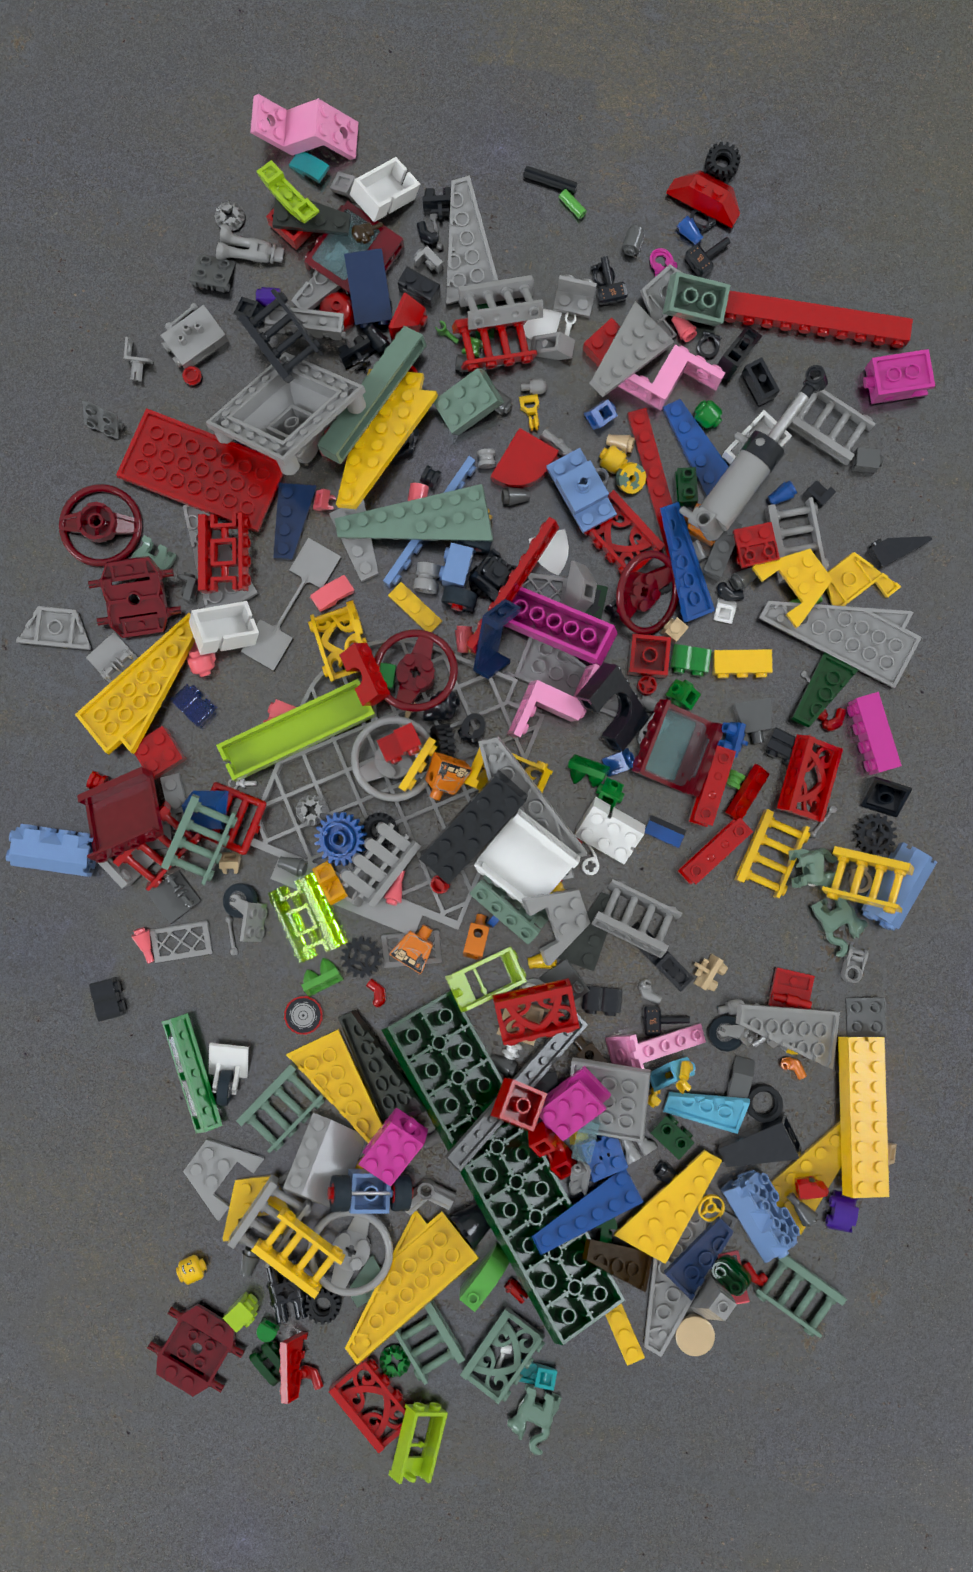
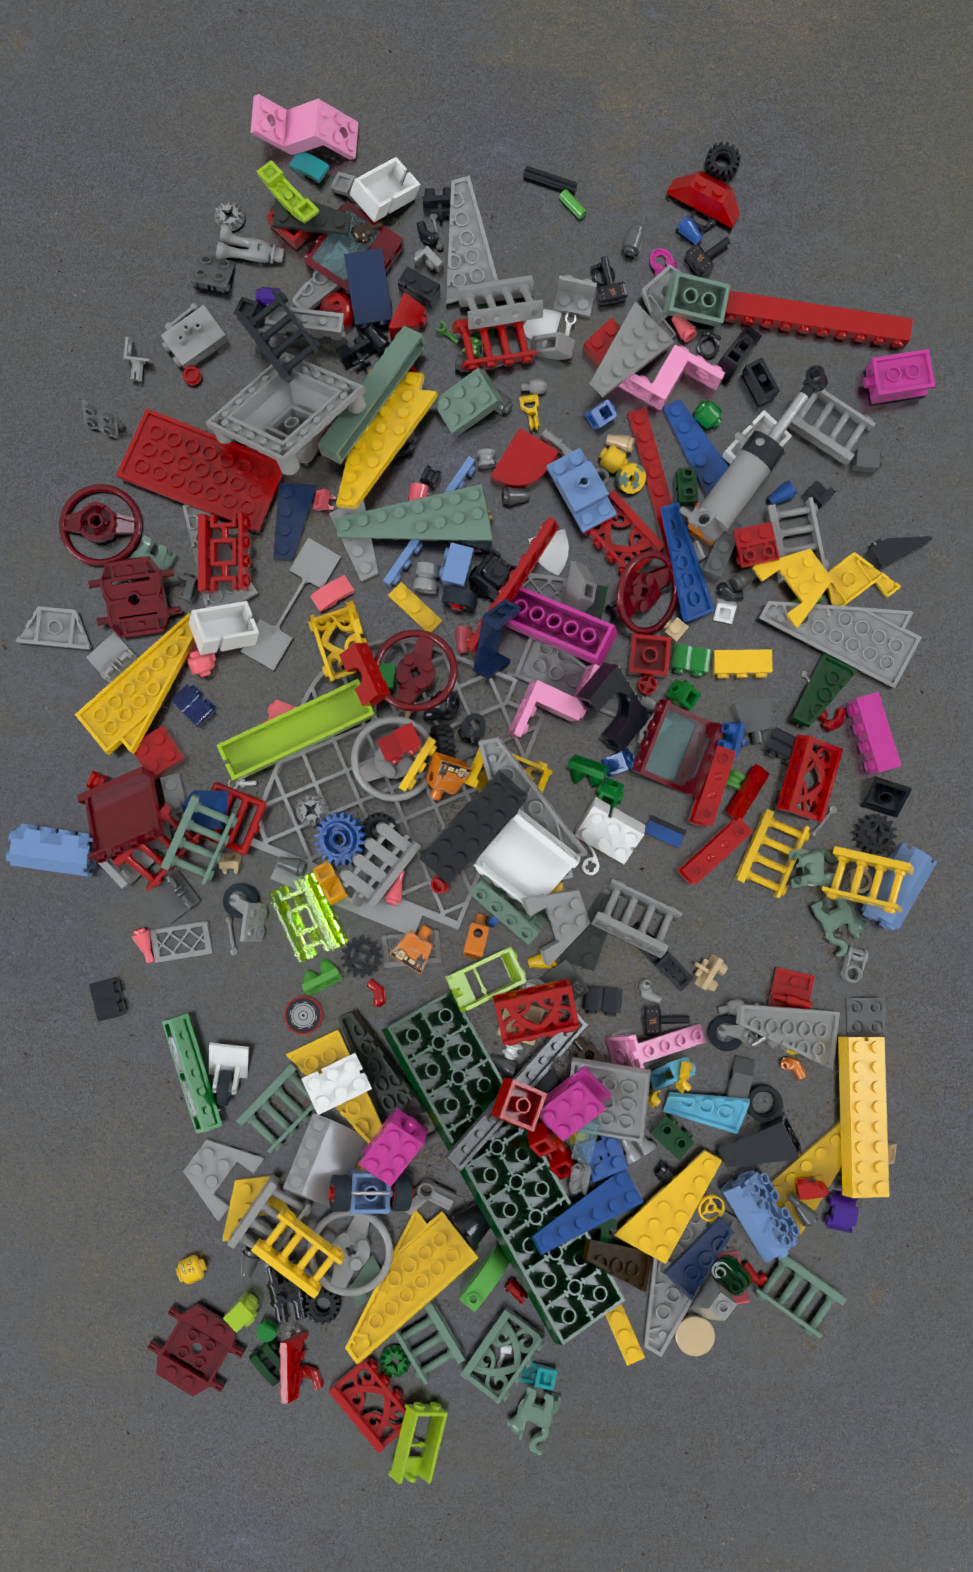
(336, 1084): none -> white piece

